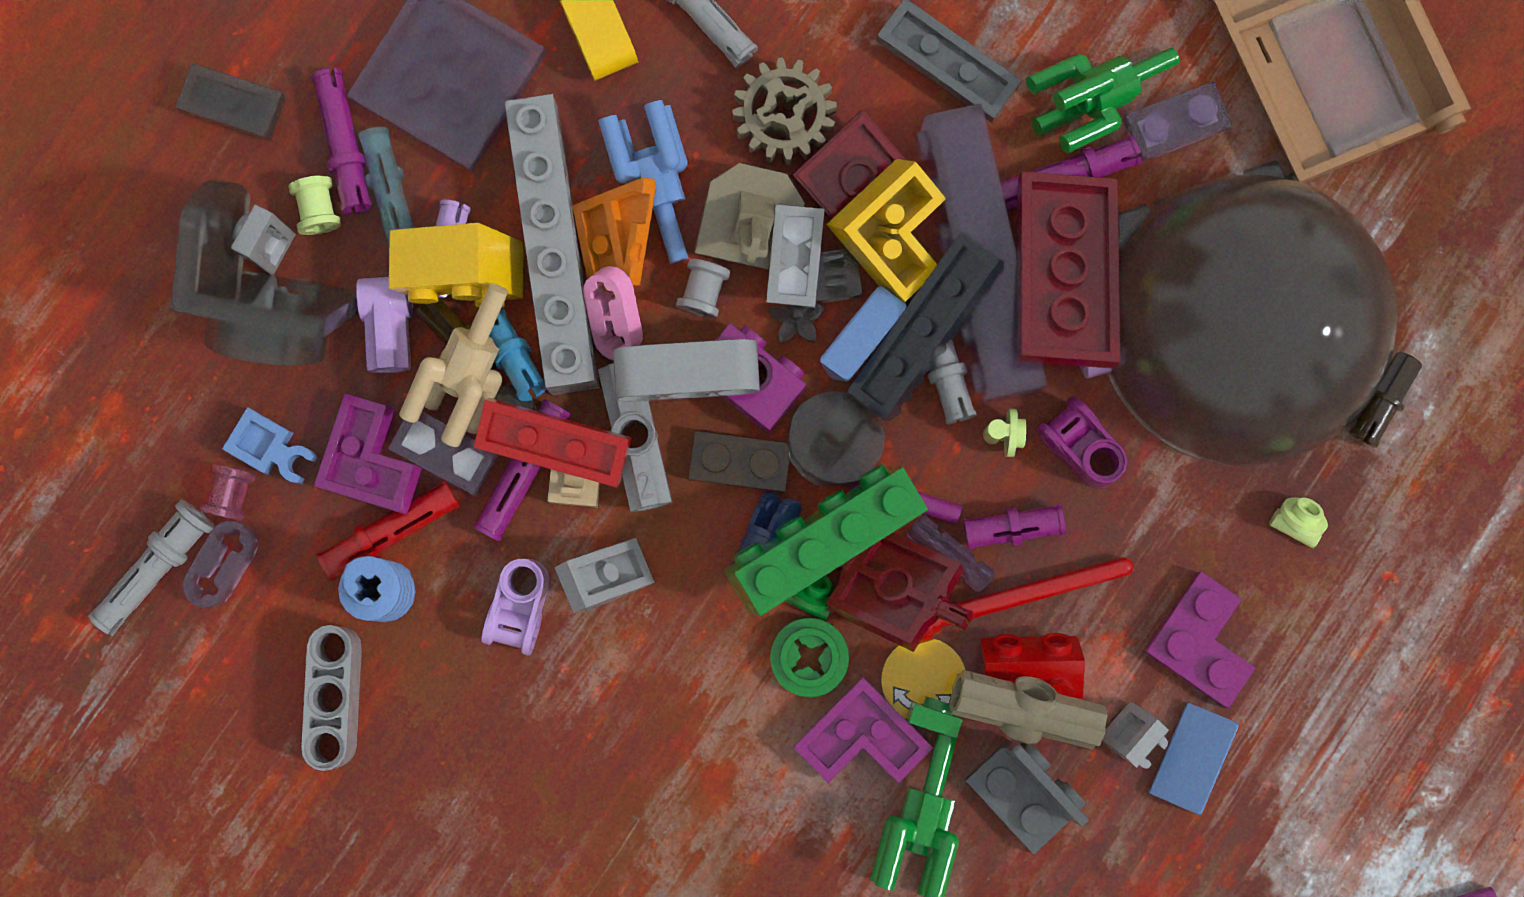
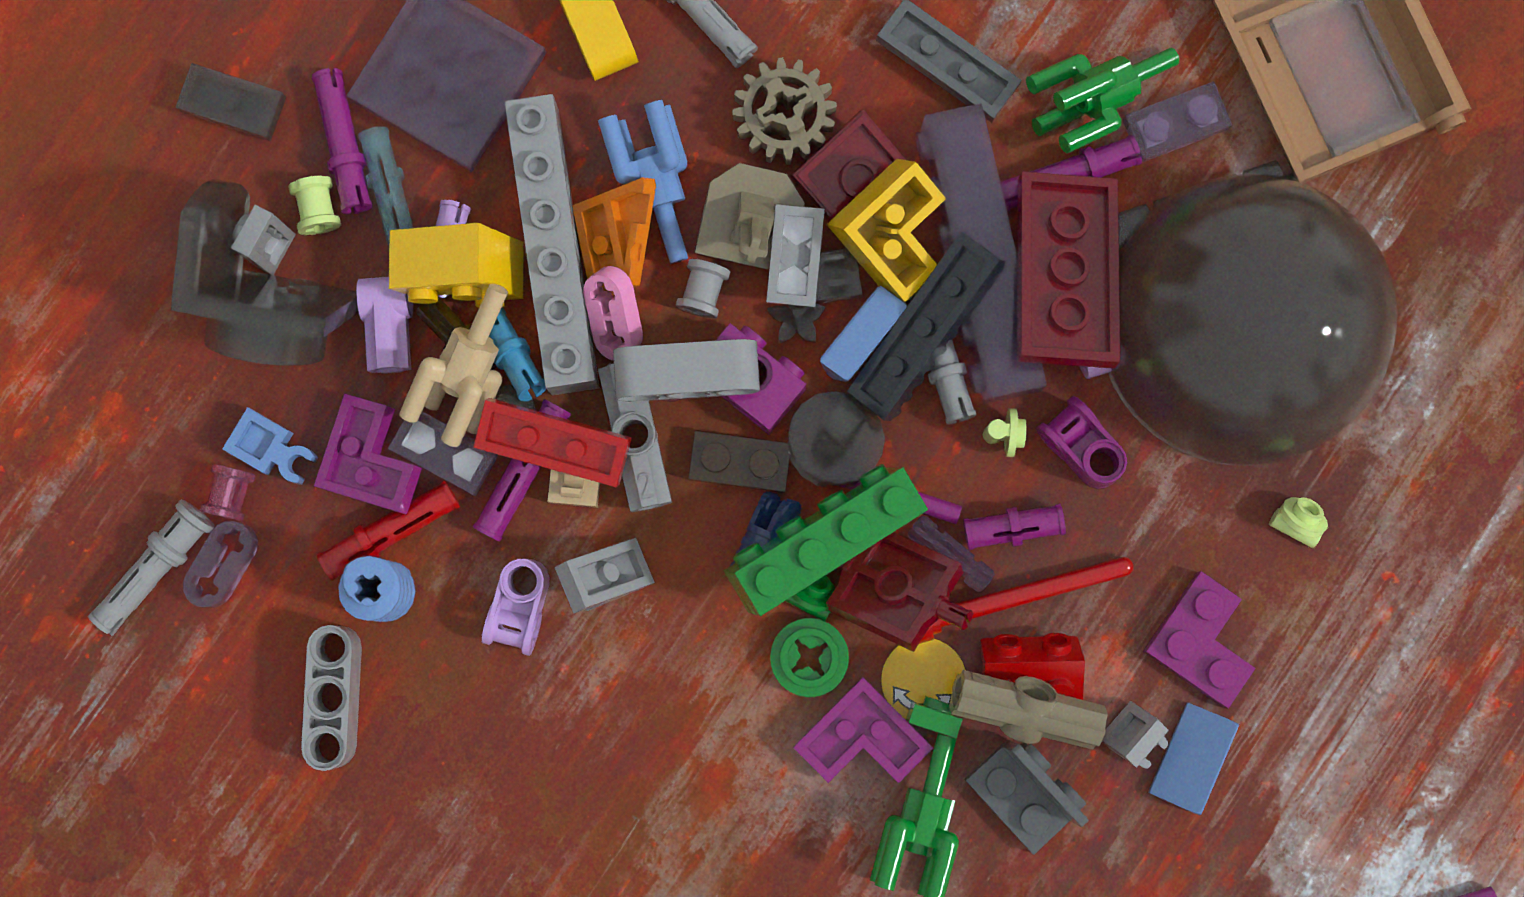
(1387, 399): dark brown axle -> none

